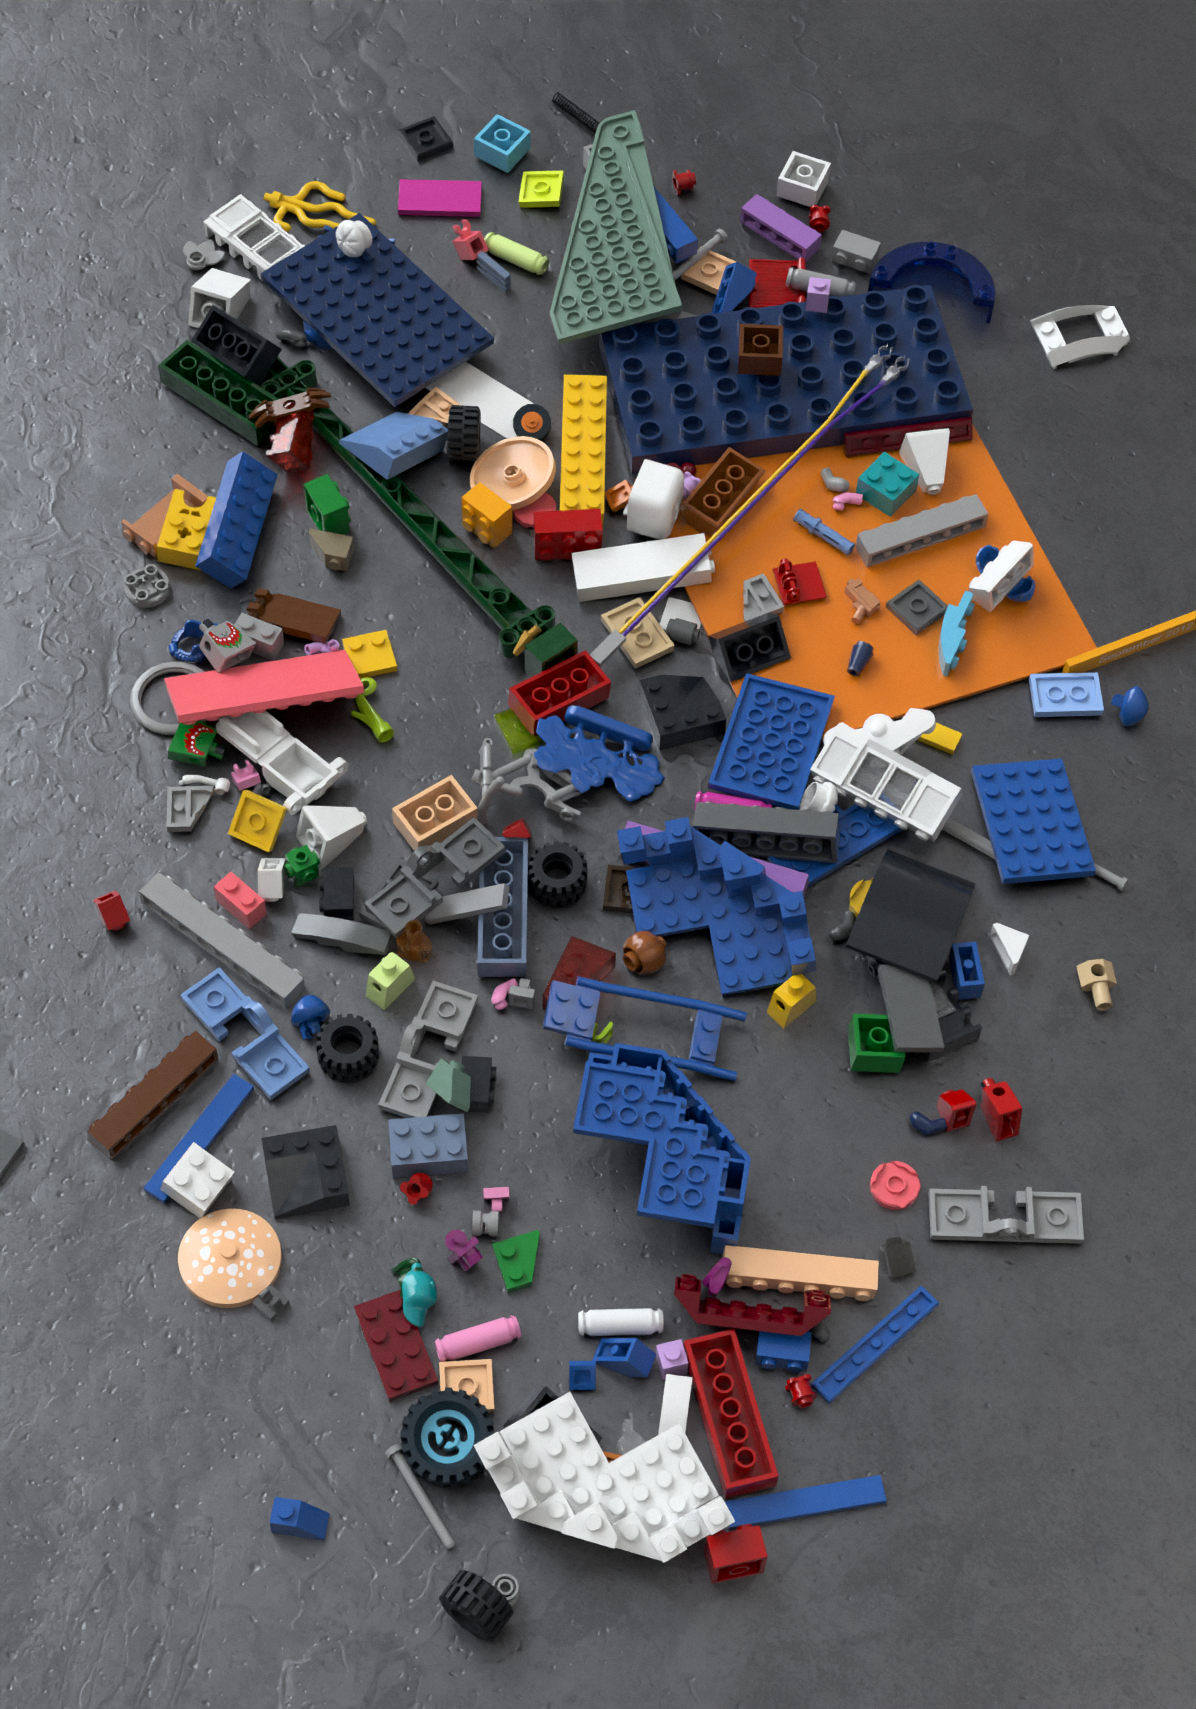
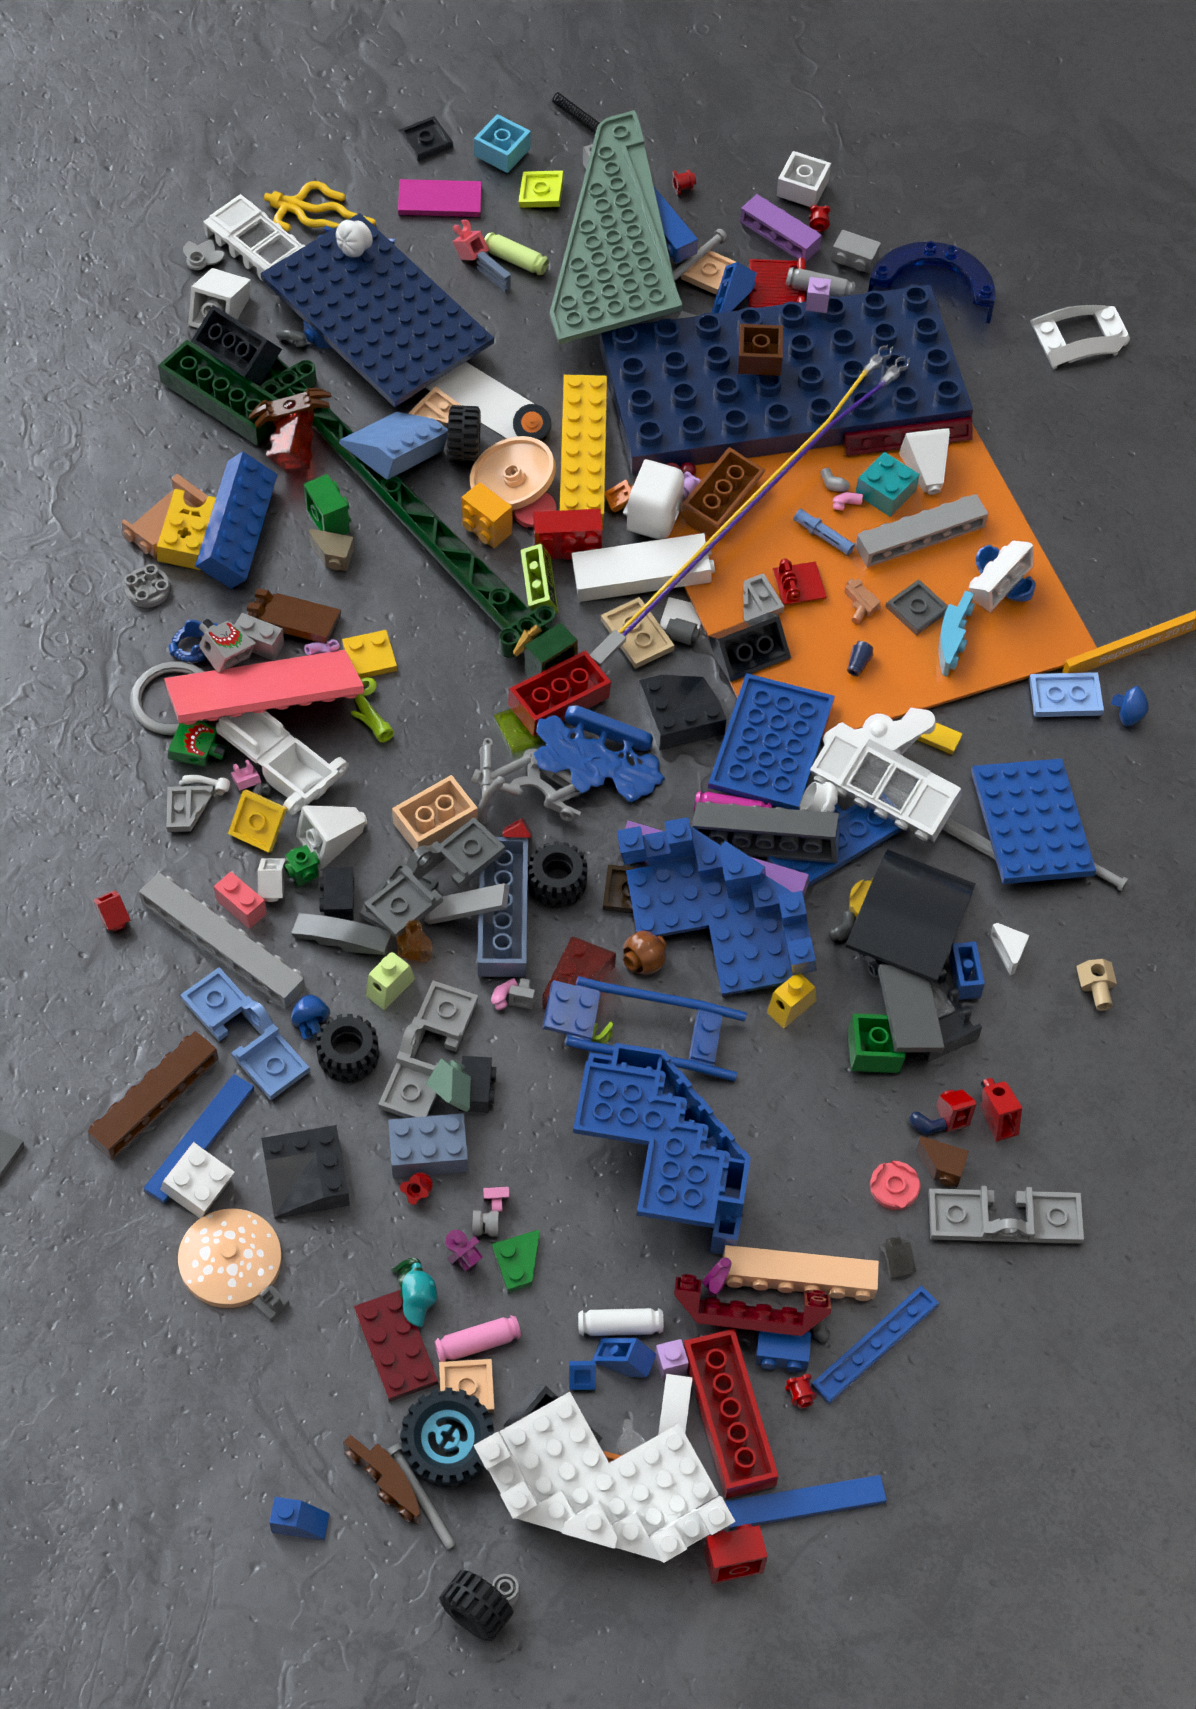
(392, 1484): none -> reddish brown slope
(539, 577): none -> lime brick
(942, 1160): none -> reddish brown slope

